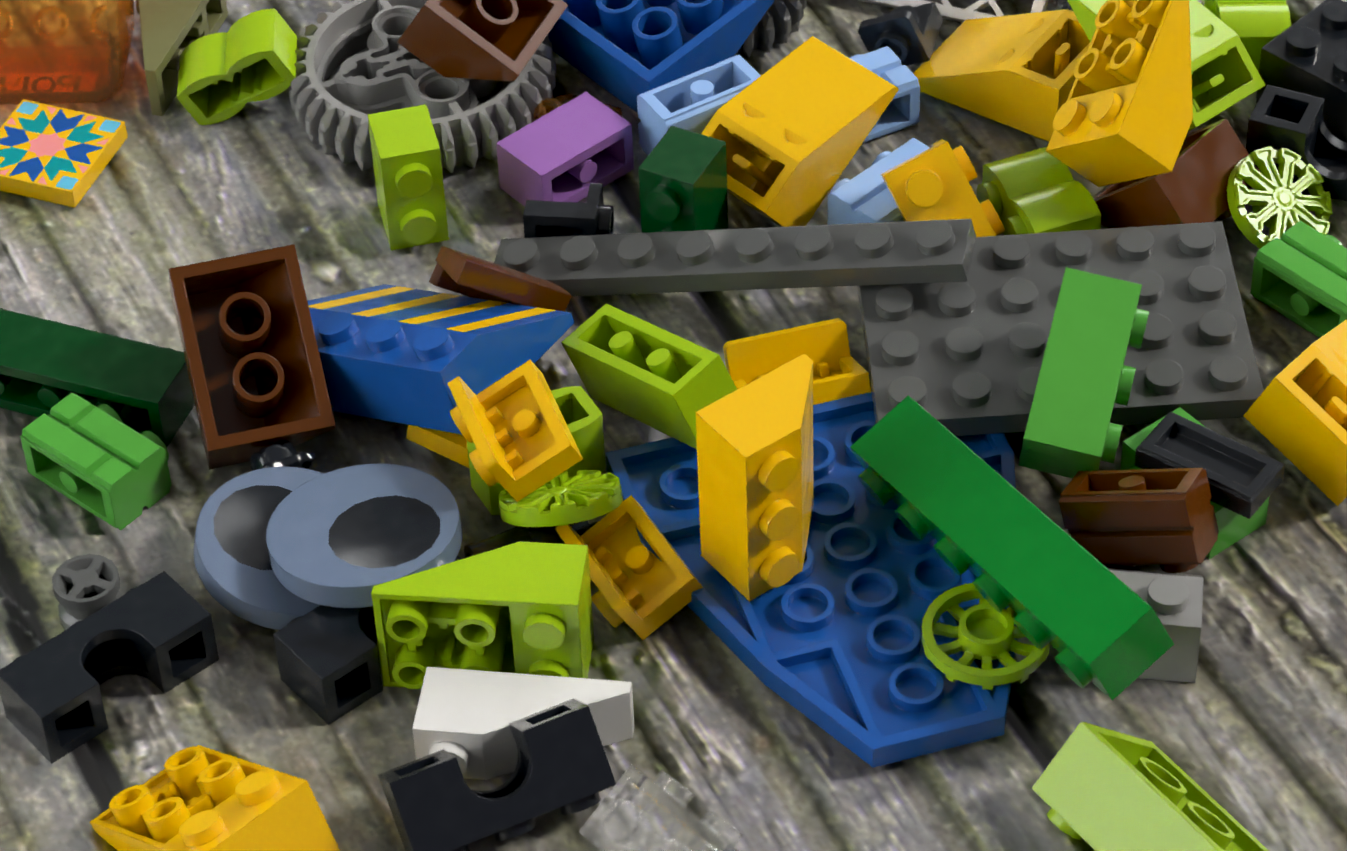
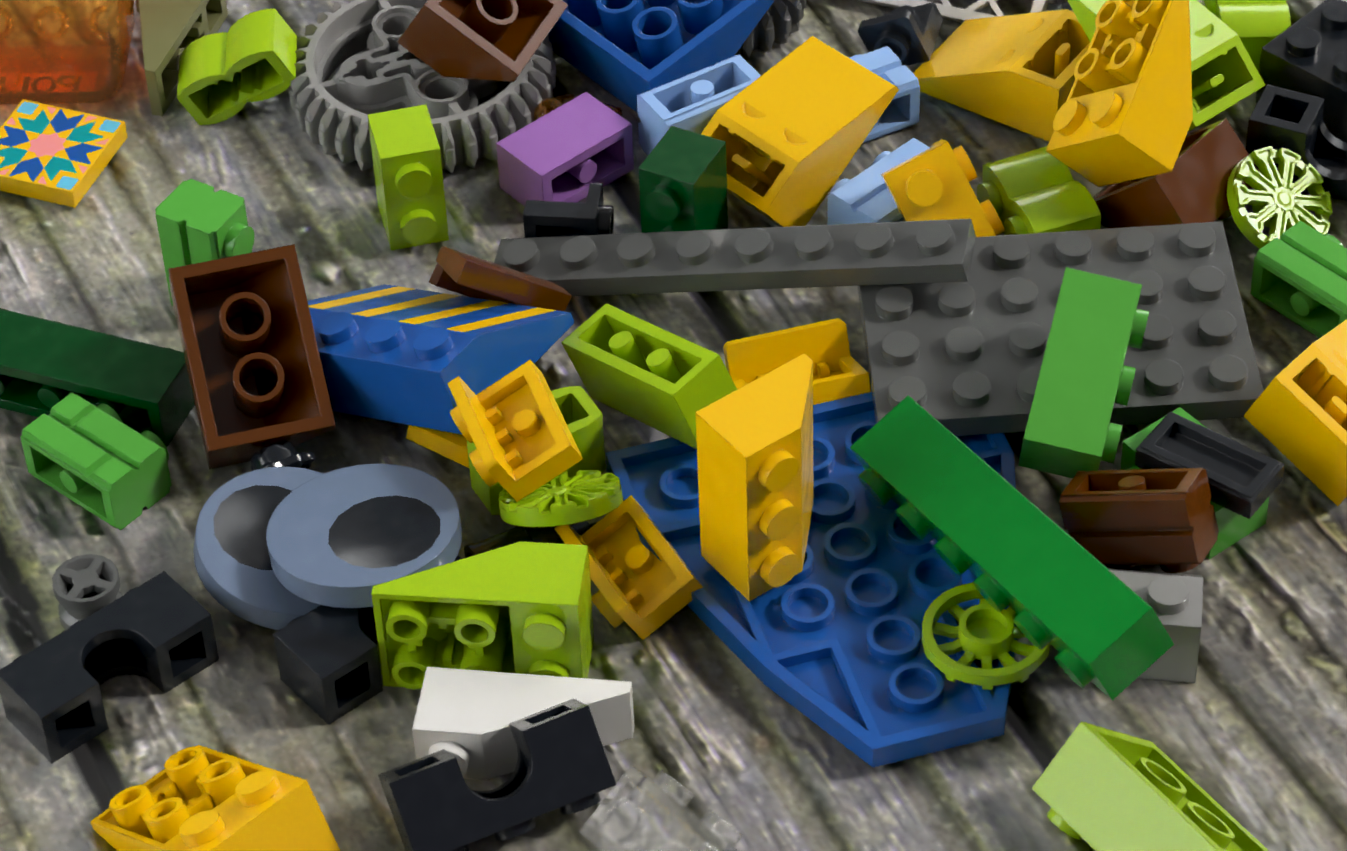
(201, 226): none -> bright green brick

